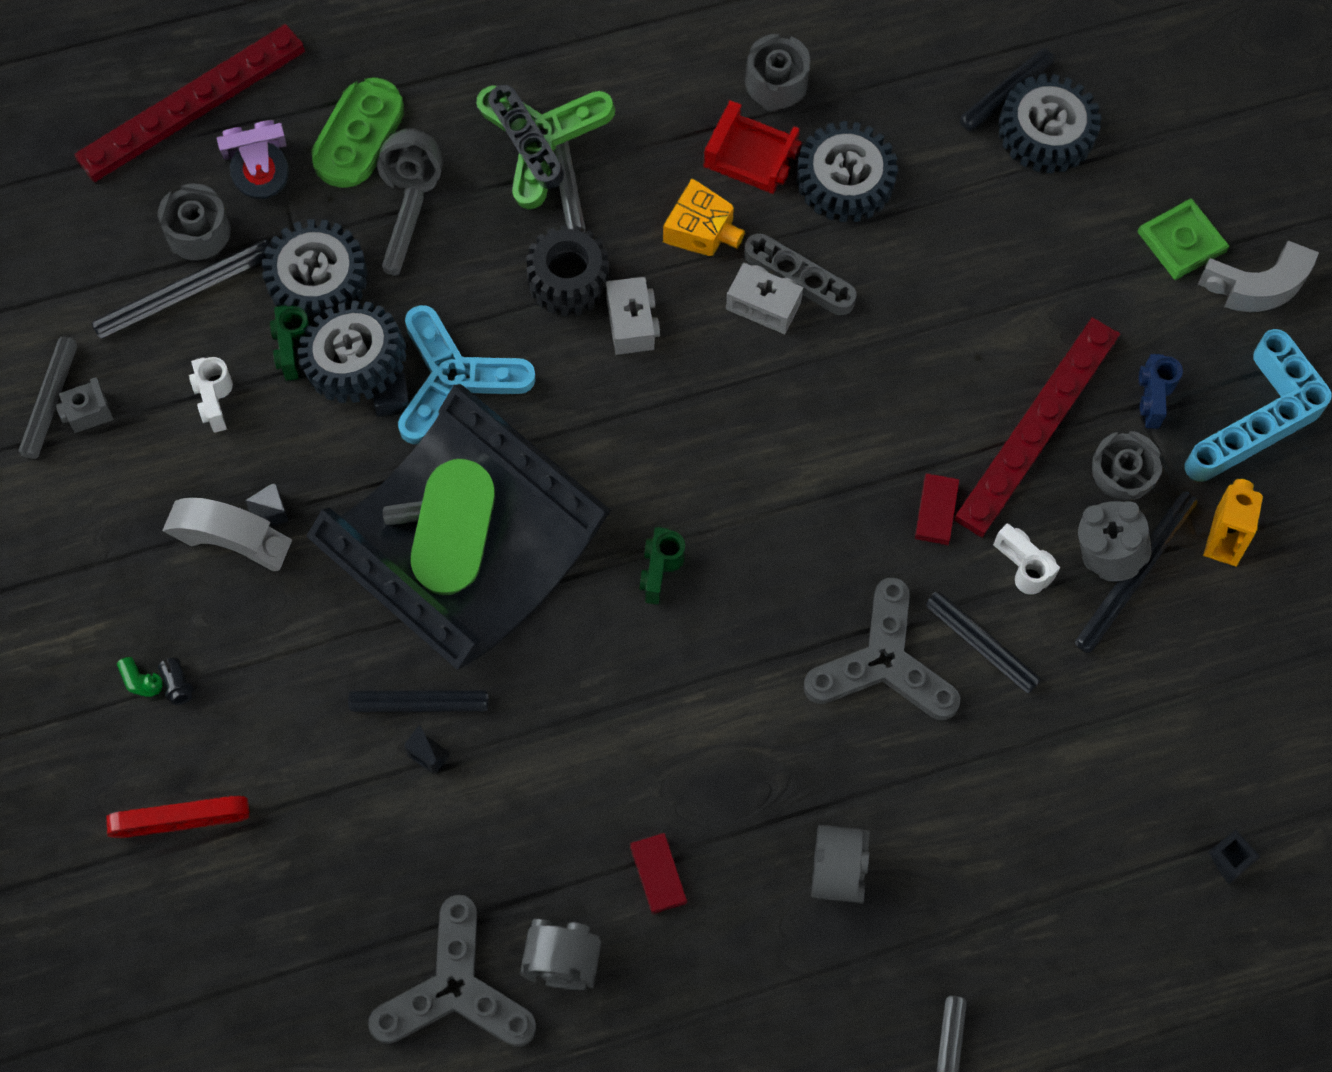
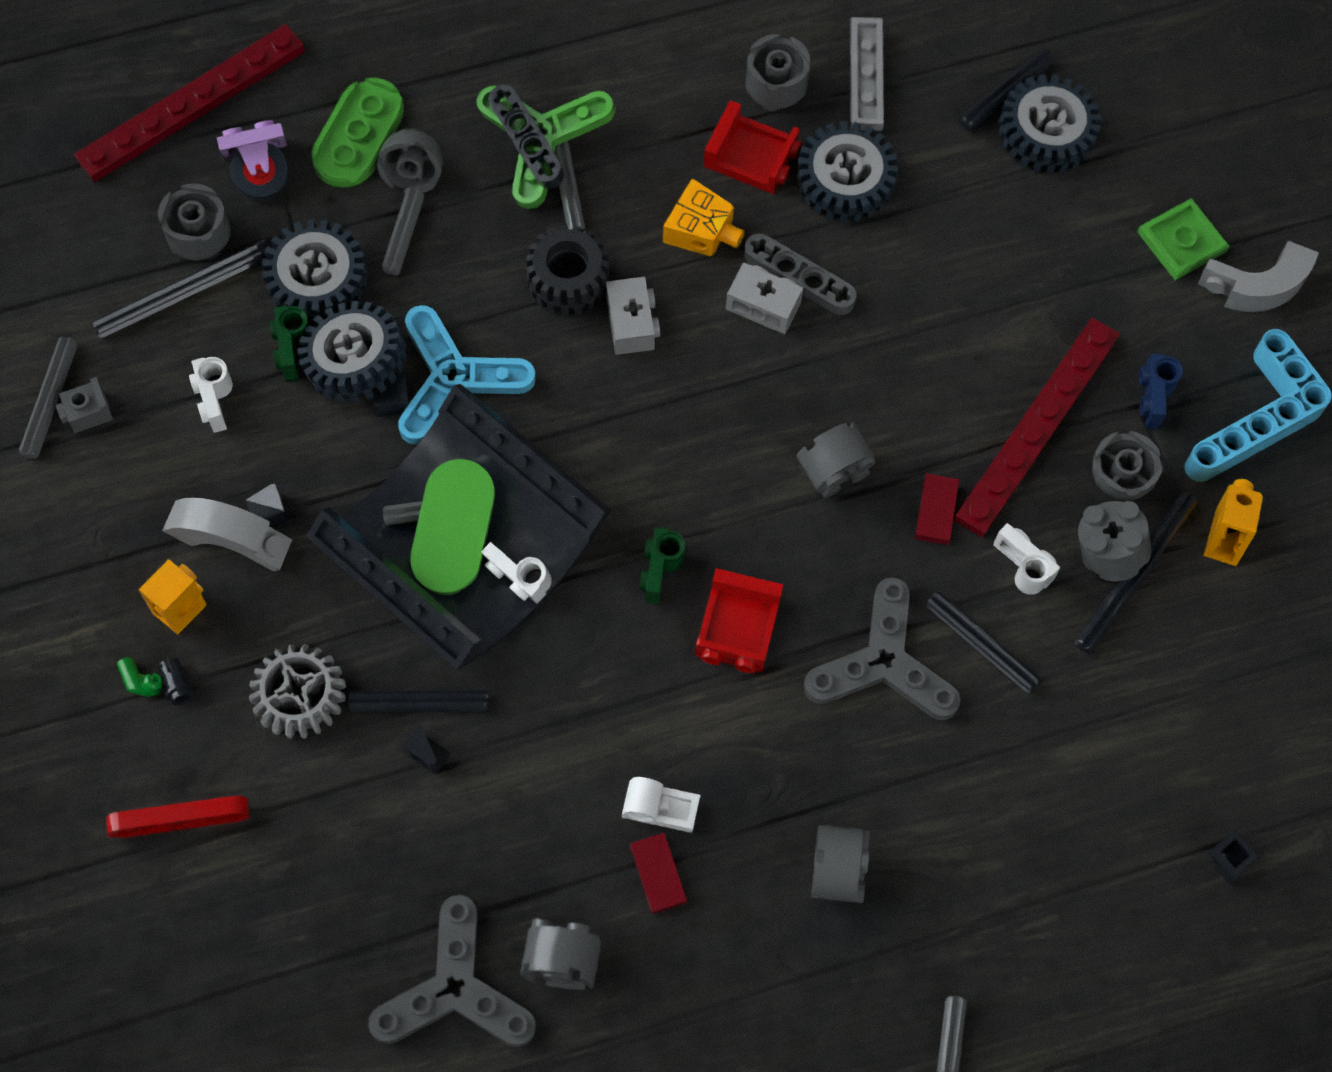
(173, 595): none -> light orange brick
(284, 697): none -> light grey gear
(501, 565): none -> white plate
(661, 806): none -> white plate
(738, 621): none -> red panel
(836, 458): none -> dark grey brick
(866, 72): none -> light grey plate

